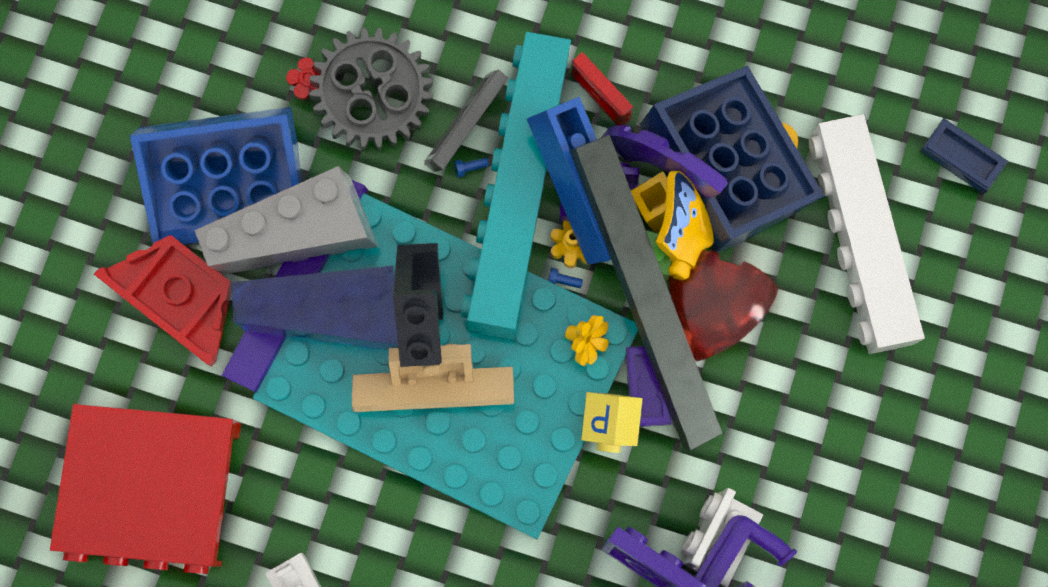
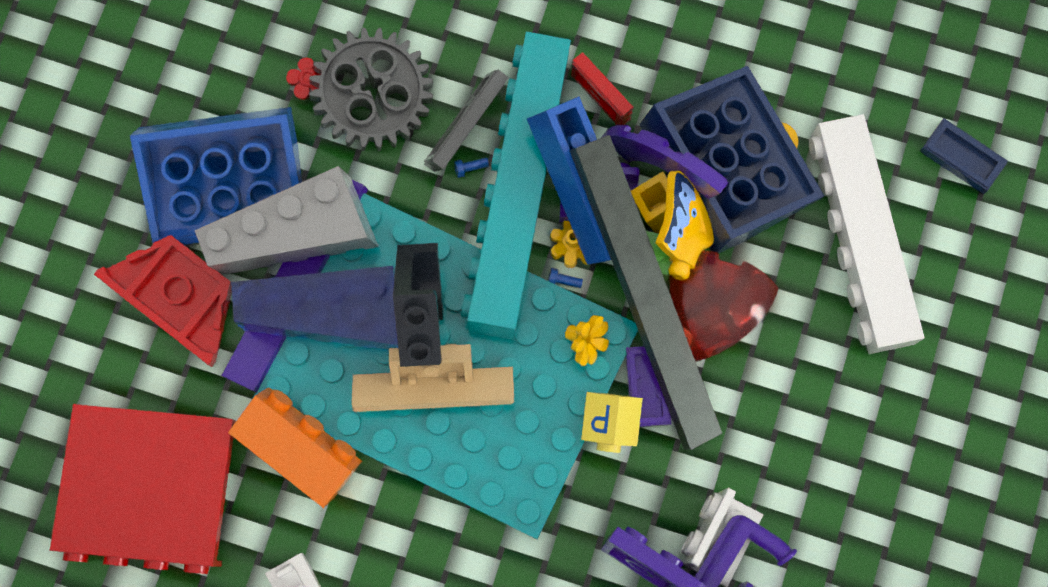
(295, 446): none -> orange brick

